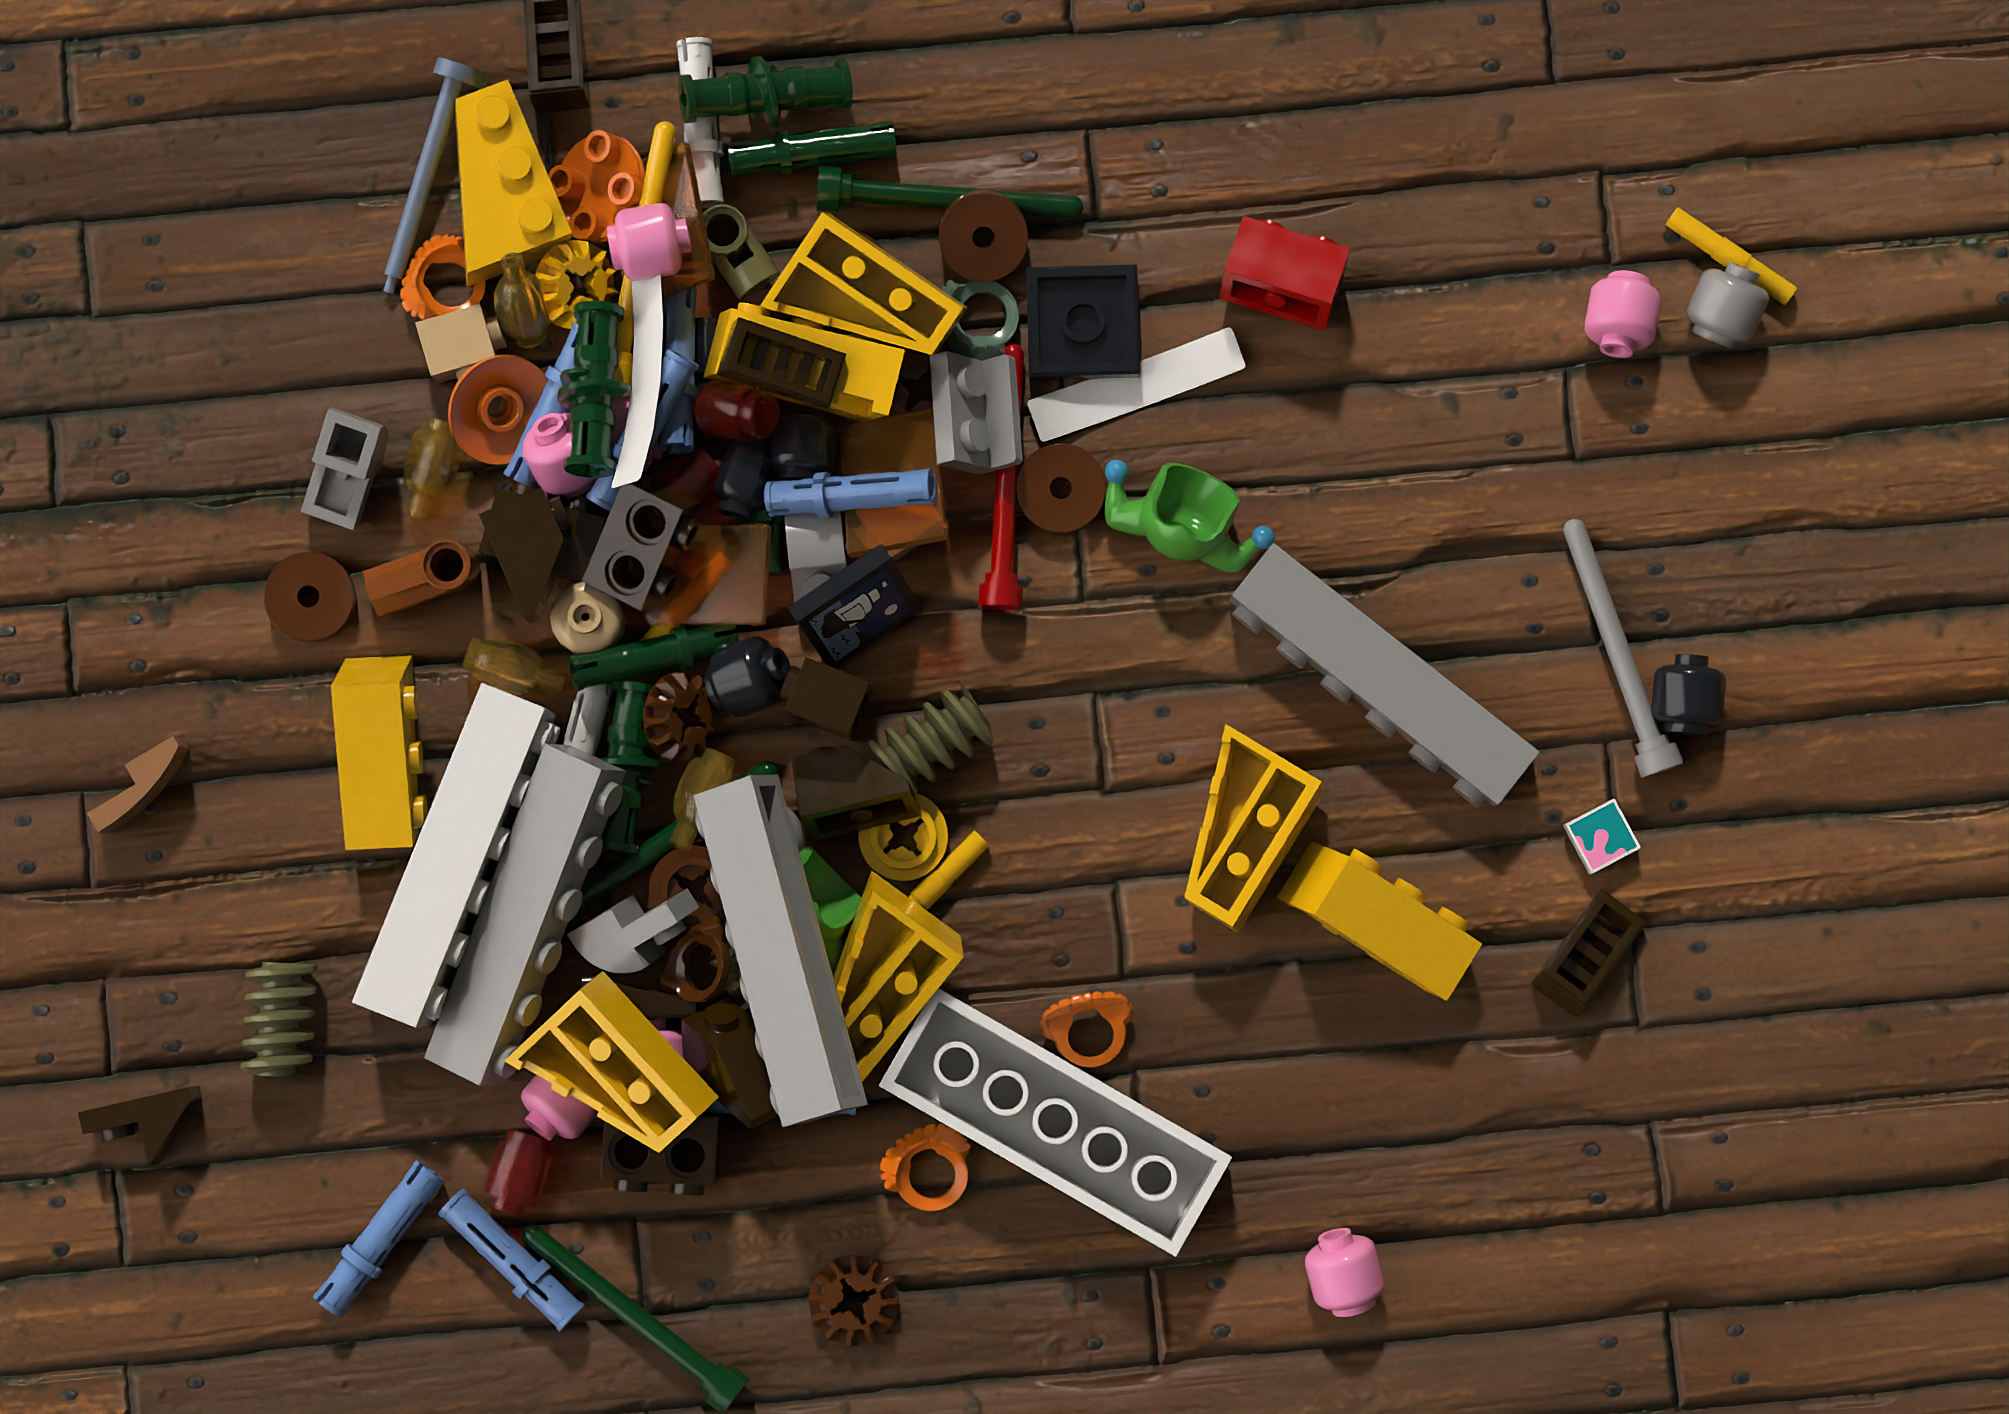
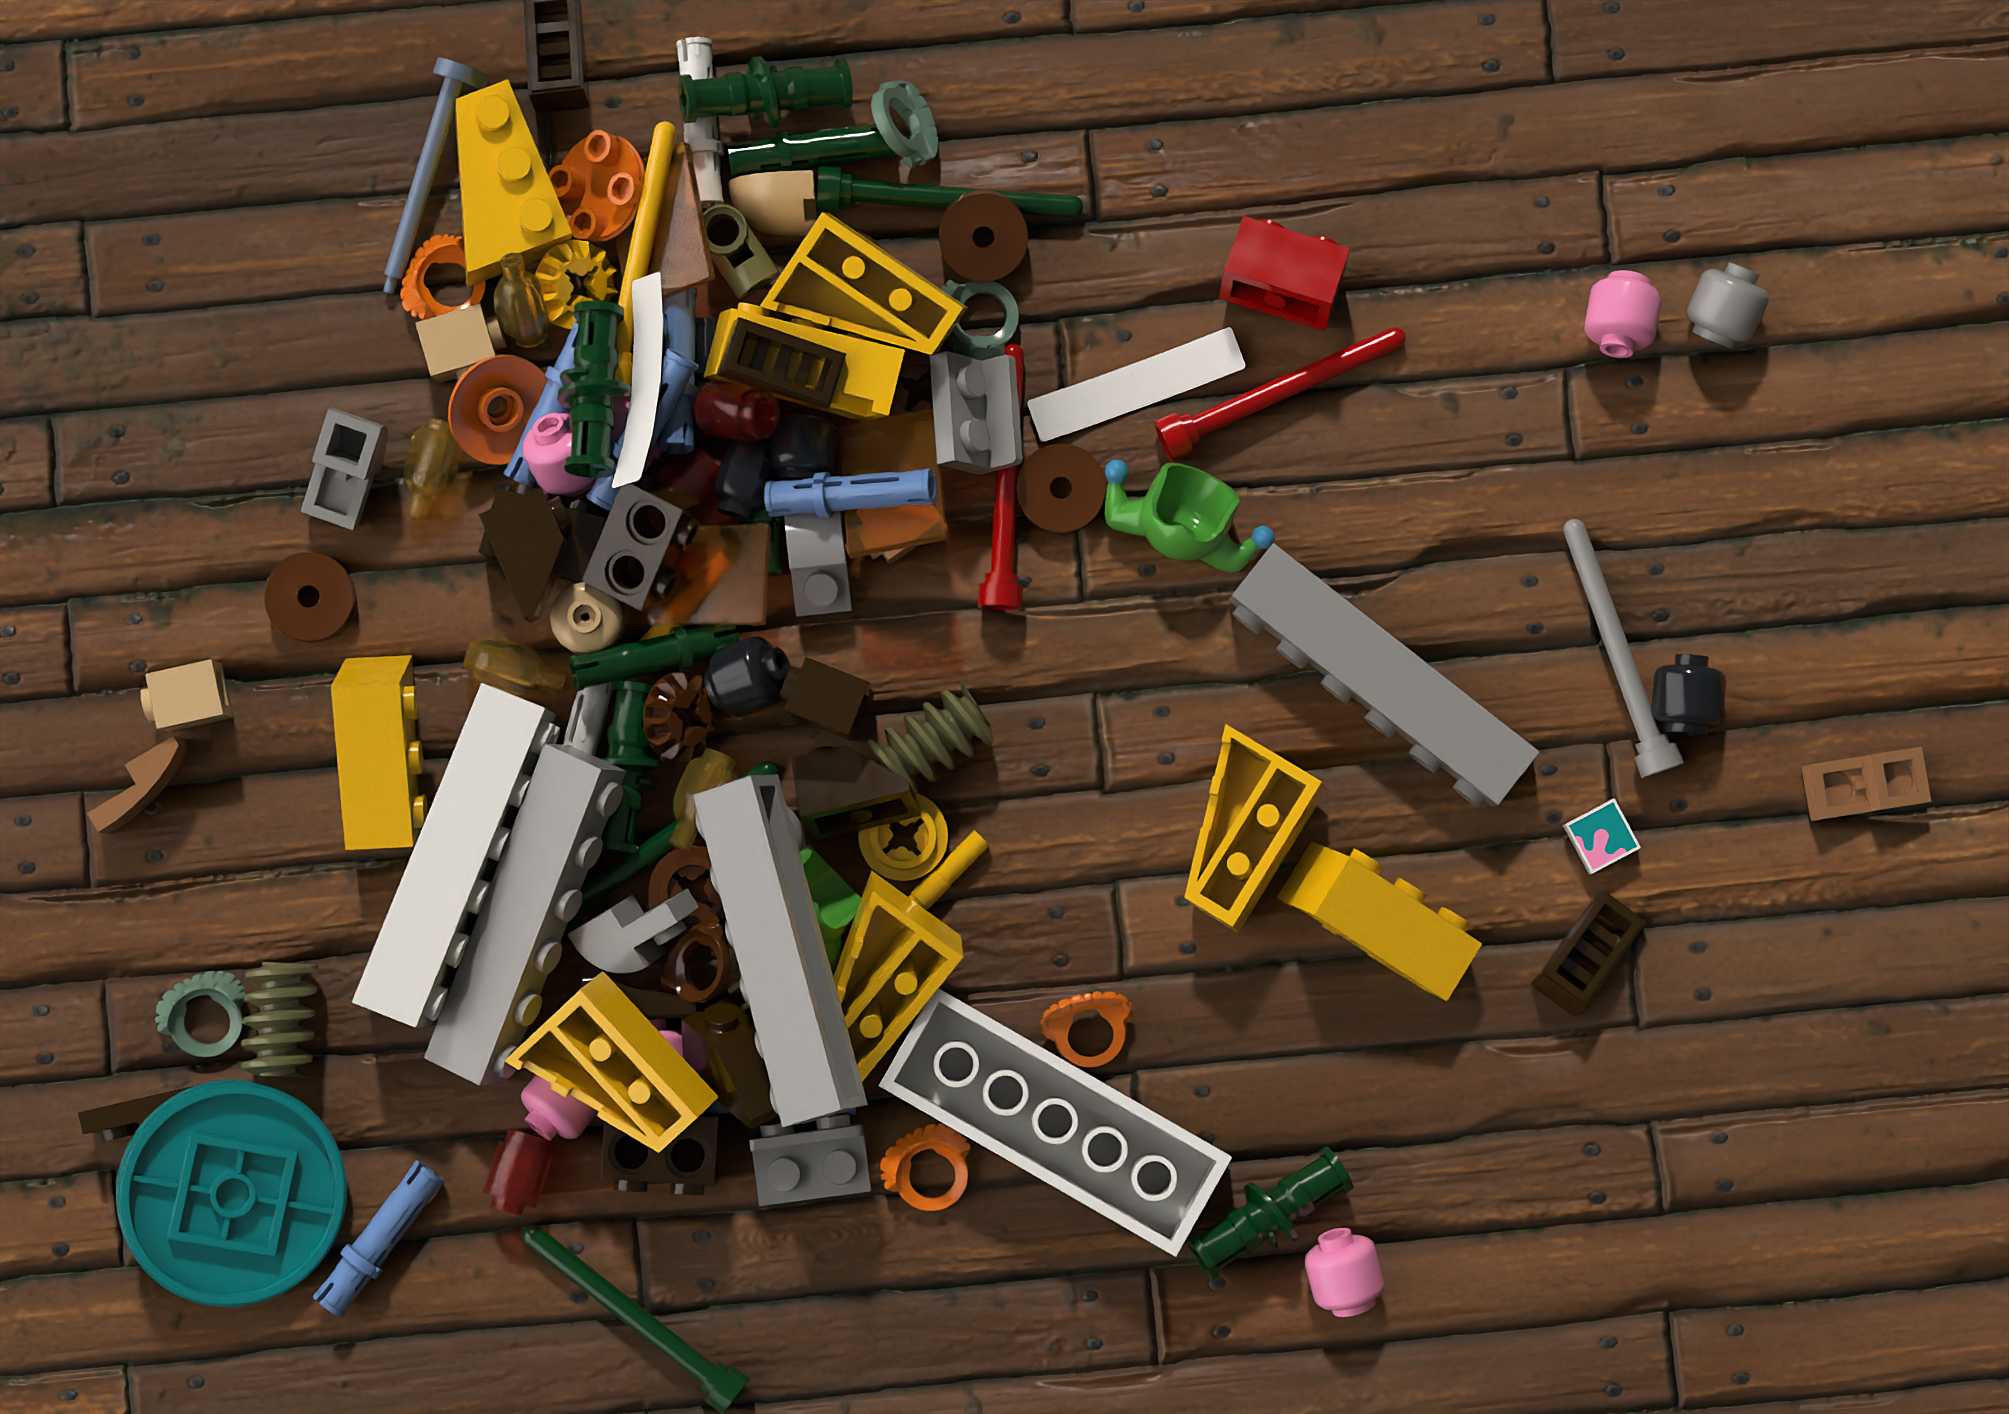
(186, 696): none -> tan brick
(223, 989): none -> sand green piece
(231, 1193): none -> teal plate
(417, 578): dark orange piece -> none
(511, 1260): medium blue pin -> none
(648, 241): bright pink head -> none
(776, 201): none -> tan brick
(810, 1162): none -> light grey bracket
(855, 607): tile -> none
(862, 1275): reddish brown gear -> none
(917, 118): none -> sand green piece
(1083, 322): black tile -> none
(1183, 432): none -> red piece
(1269, 1212): none -> dark green piece
(1726, 251): yellow piece -> none
(1866, 783): none -> medium nougat slope

